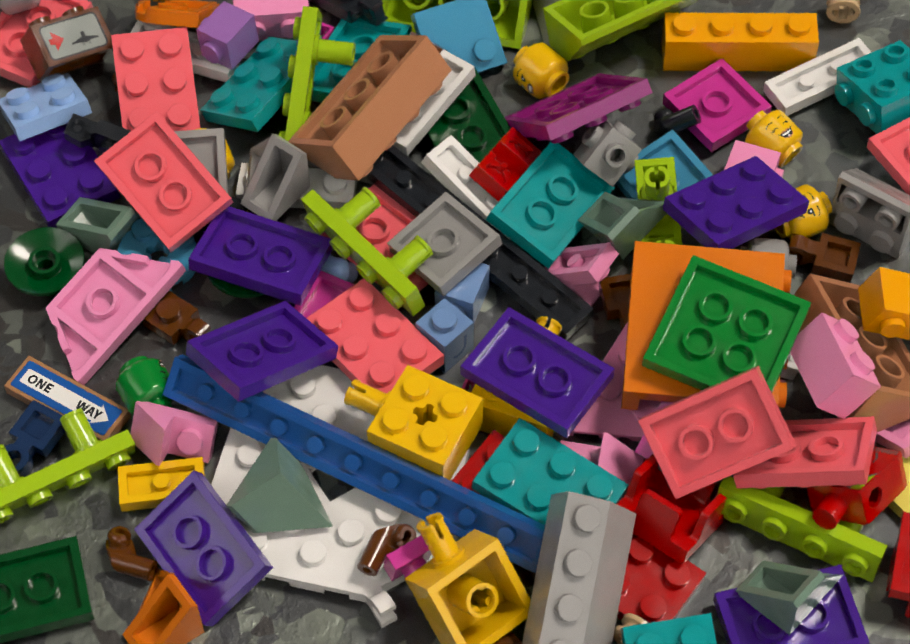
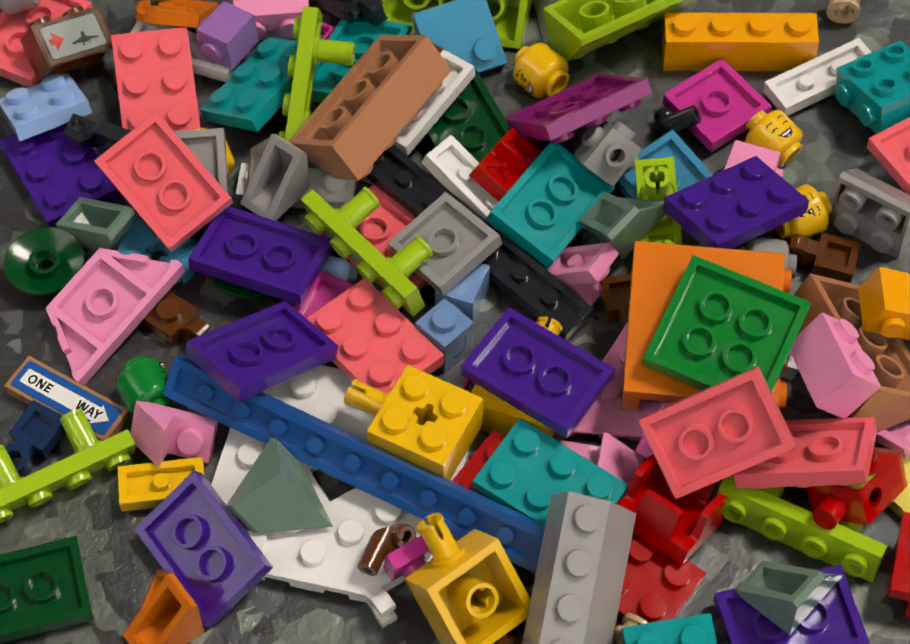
(124, 557): reddish brown arm -> none

